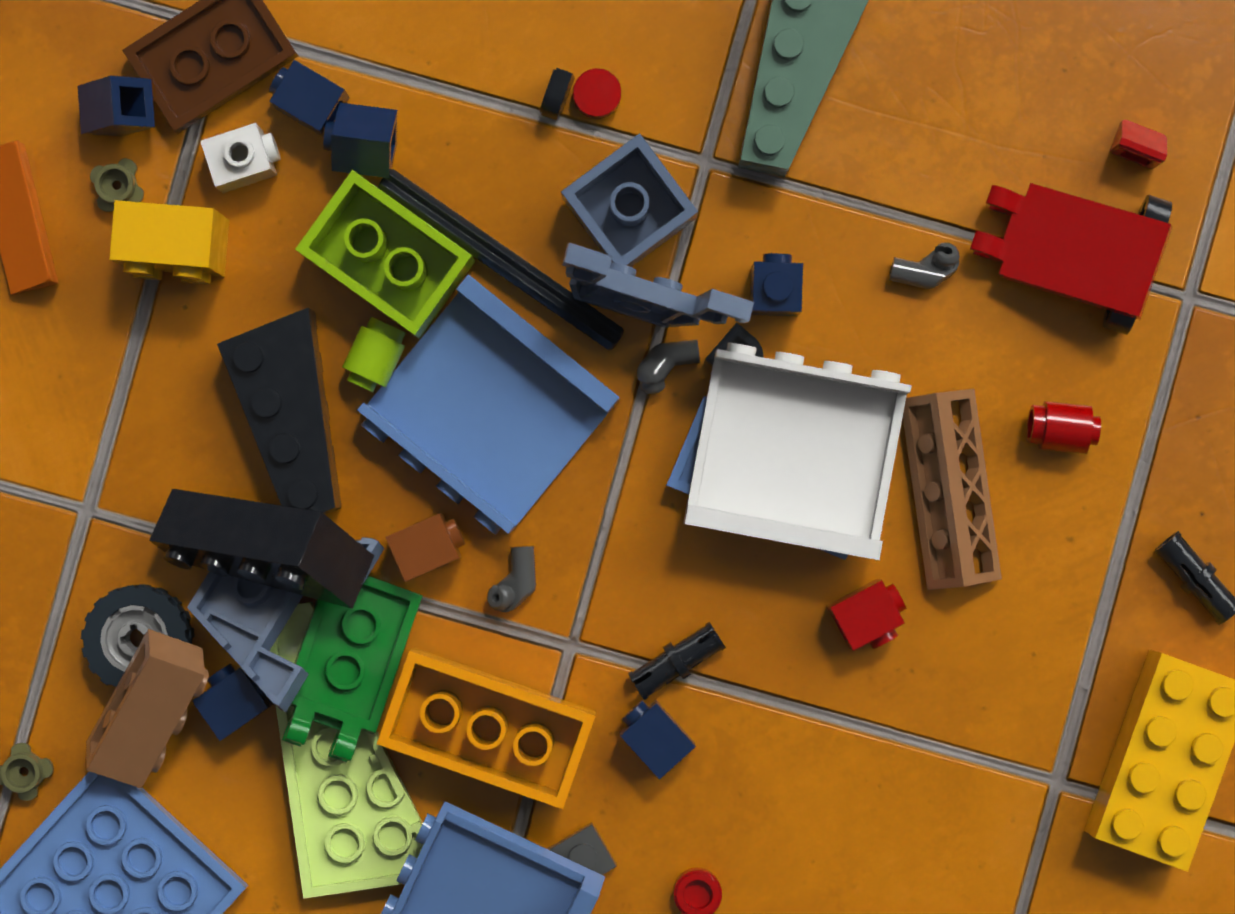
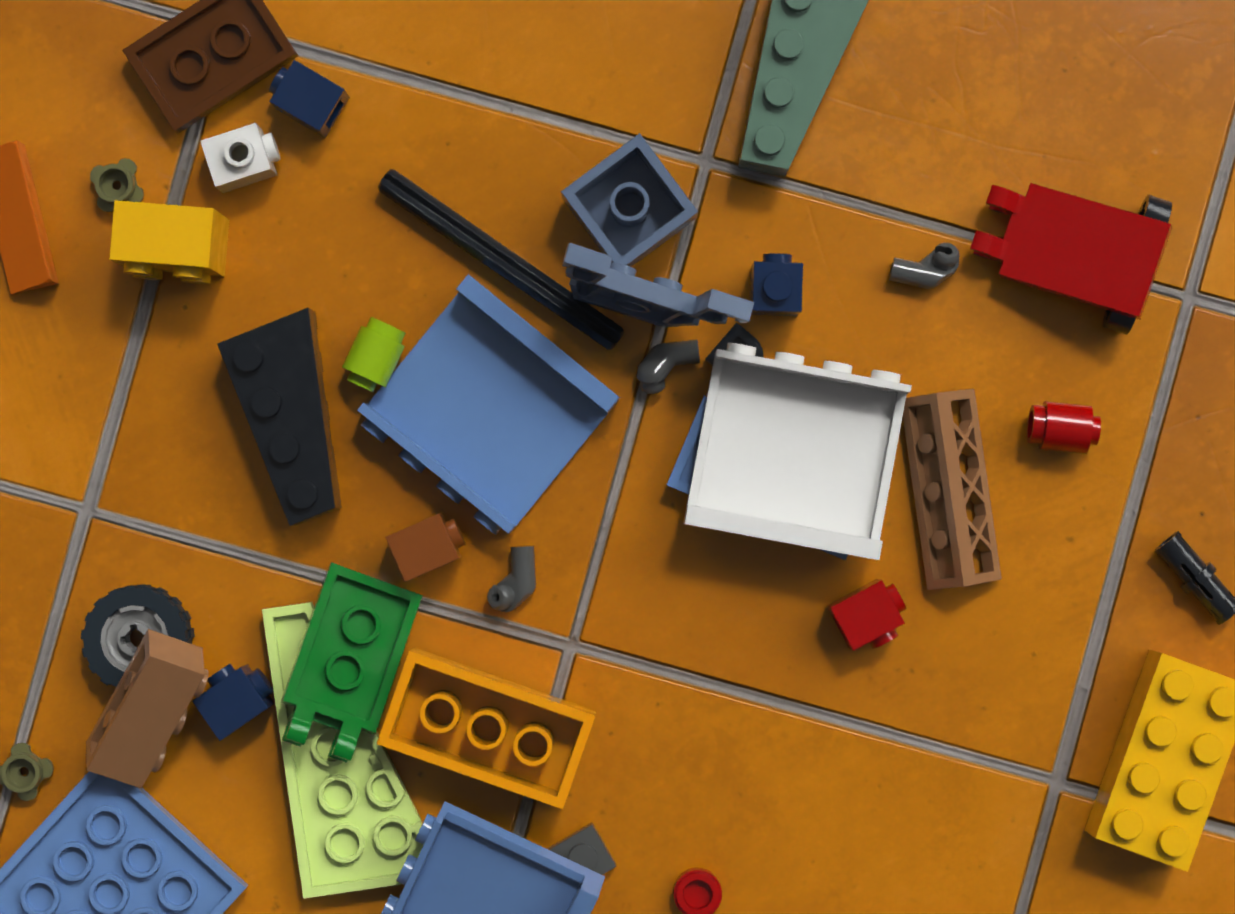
(116, 106): dark blue brick -> none
(248, 621): sand blue wing -> none
(263, 545): black wedge -> none
(362, 140): brick -> none
(385, 254): lime brick -> none
(556, 94): black tile -> none
(597, 93): red tile -> none
(655, 737): dark blue brick -> none
(676, 660): black pin -> none
(1139, 144): red slope -> none

